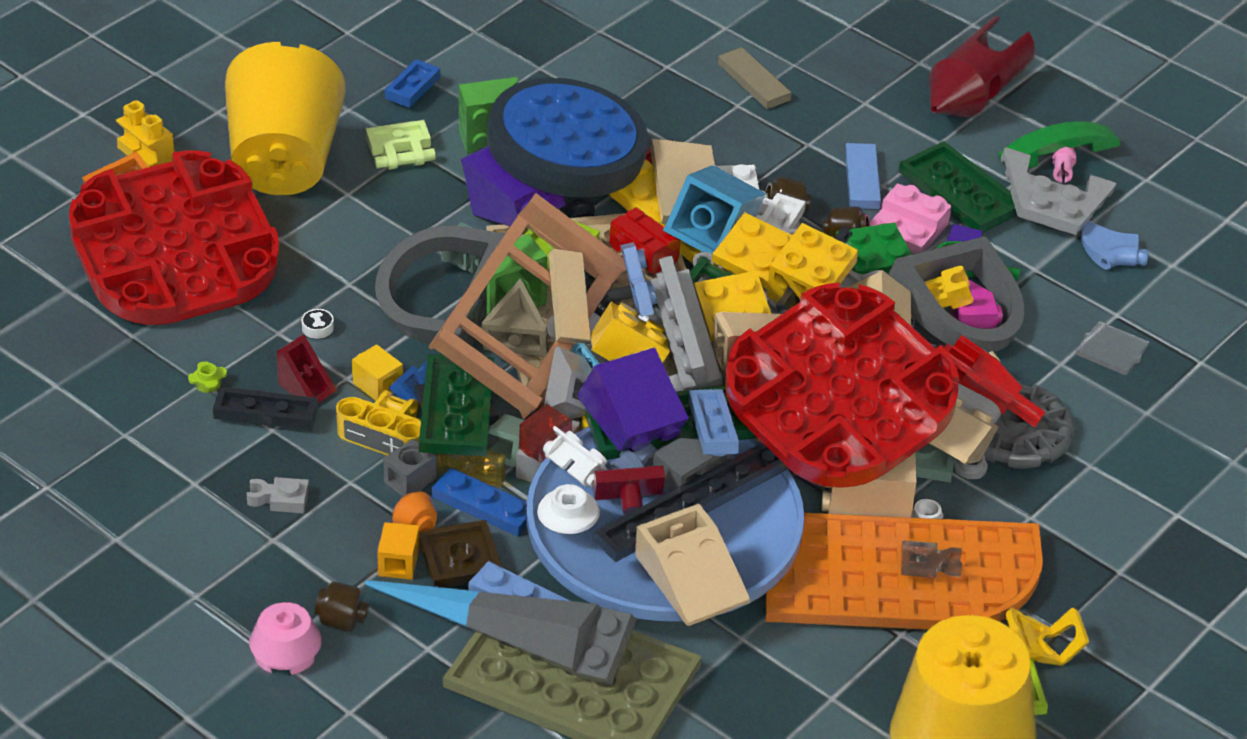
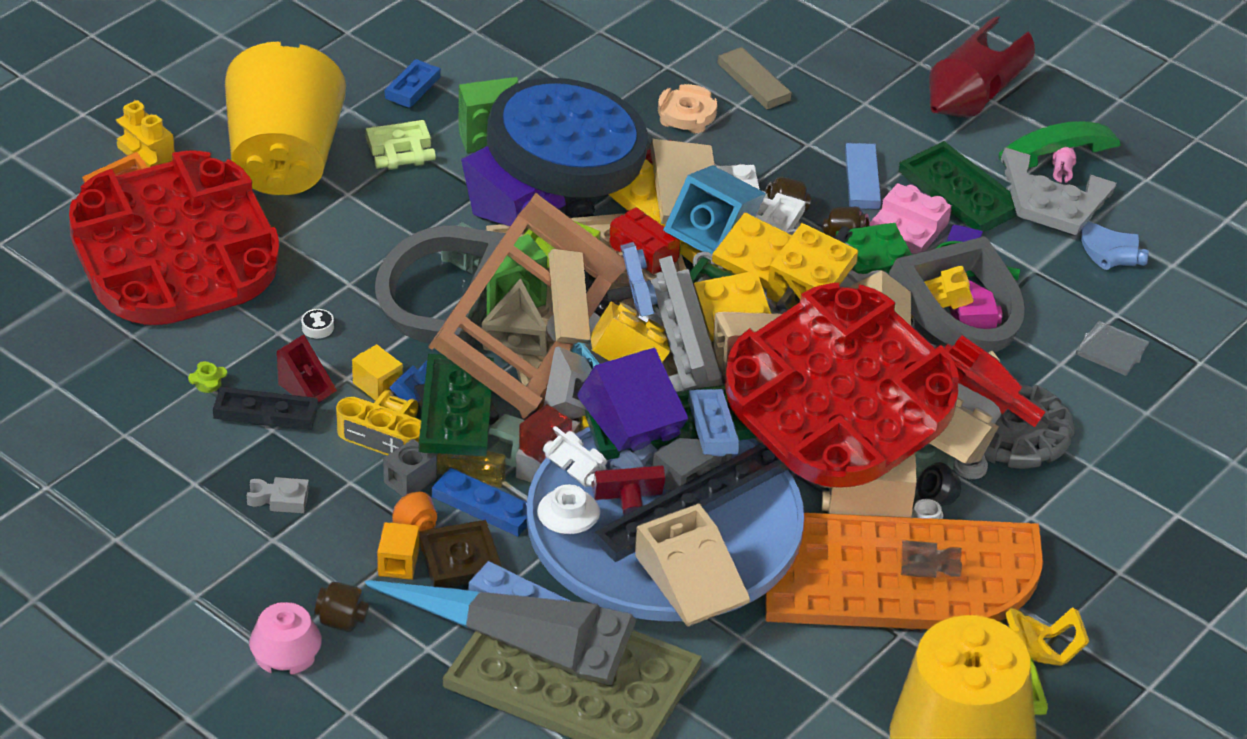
(674, 110): none -> light nougat plate
(939, 484): none -> black cone

